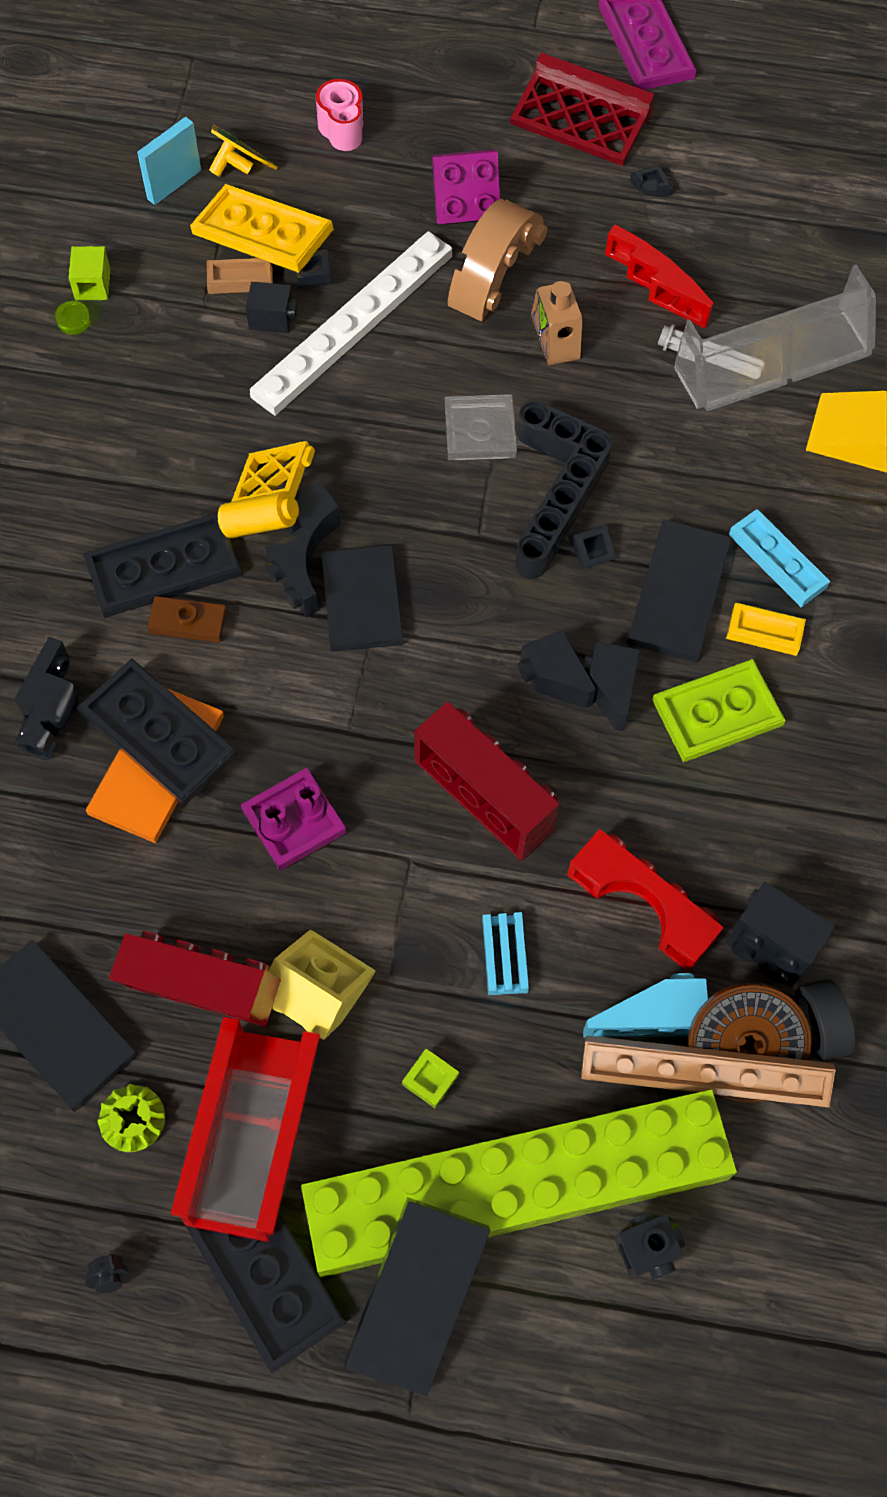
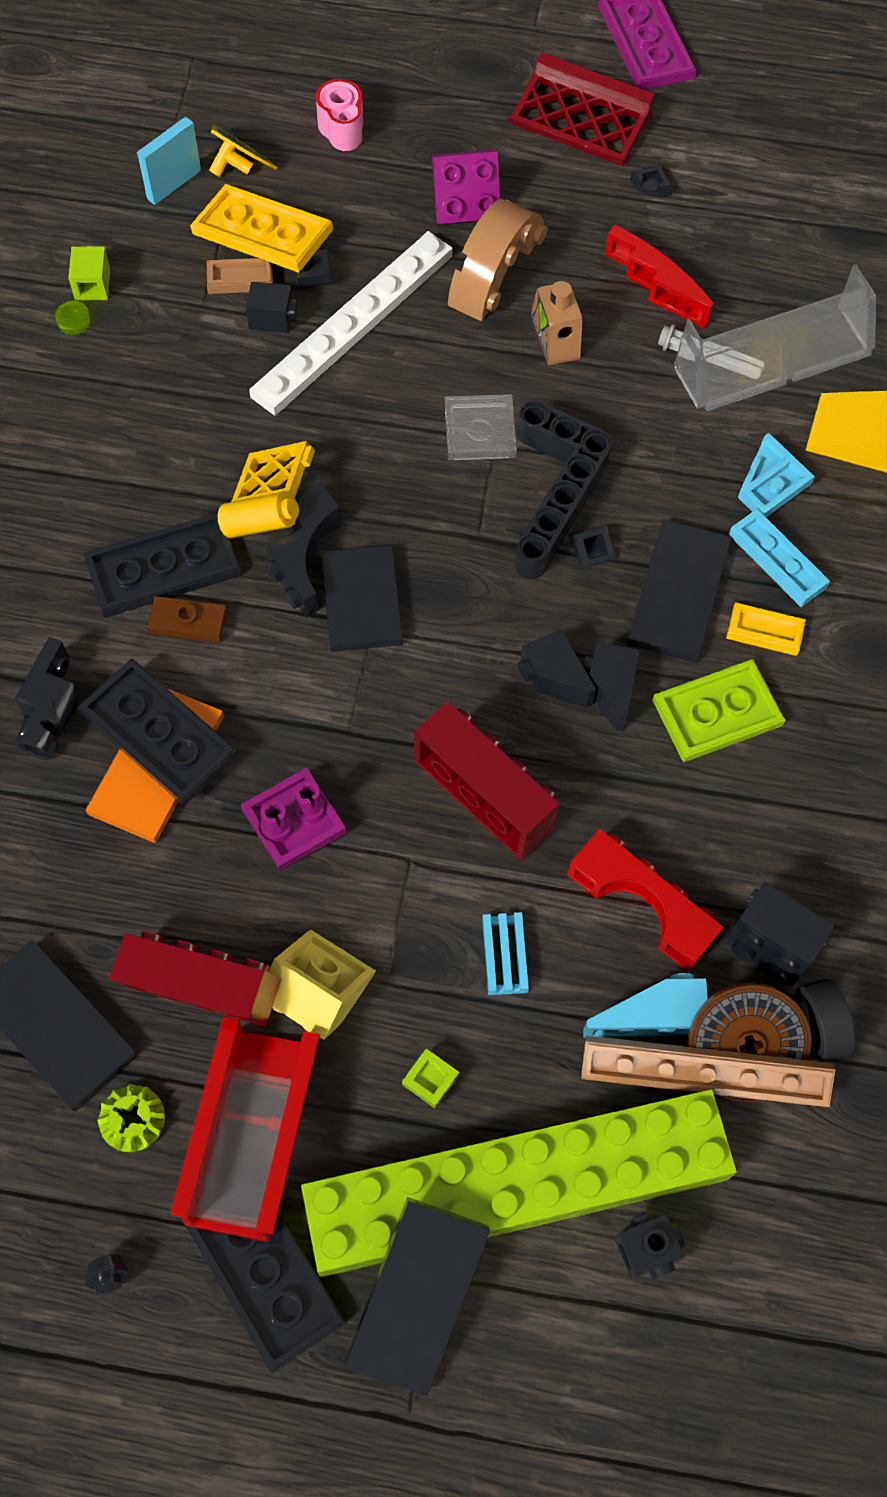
(773, 478): none -> medium azure wing

